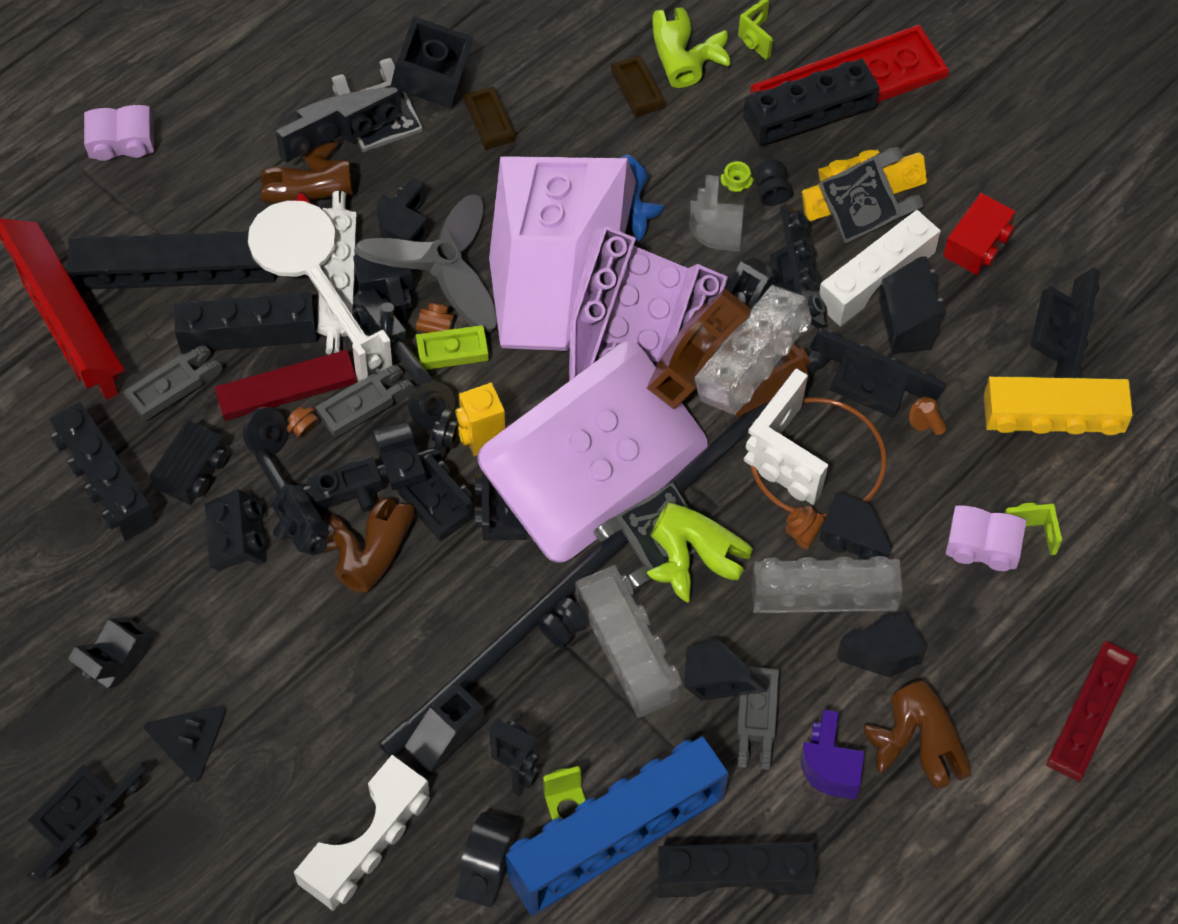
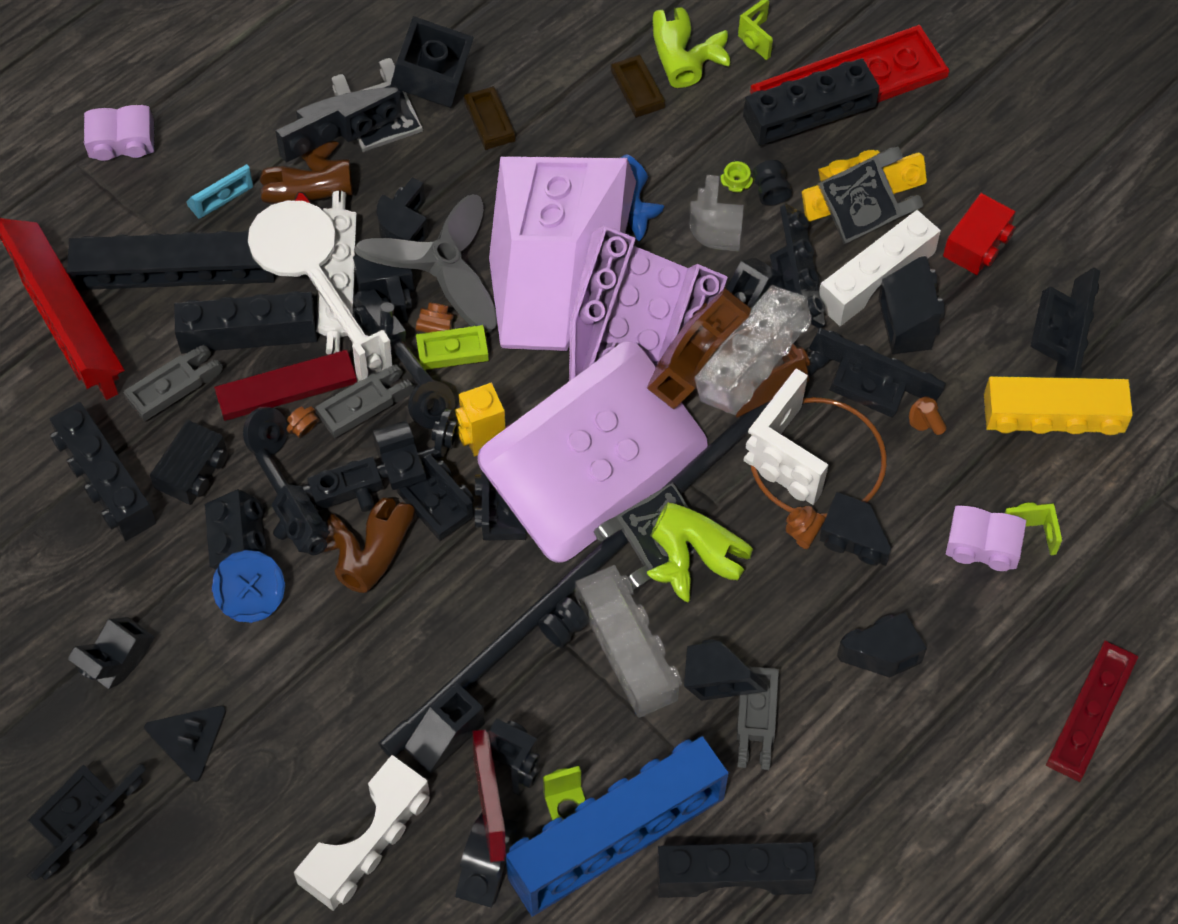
(221, 192): none -> medium azure slope
(248, 586): none -> blue tile
(489, 796): none -> dark red tile
(826, 585): clear brick -> none
(827, 767): dark purple brick -> none
(921, 707): reddish brown piece -> none

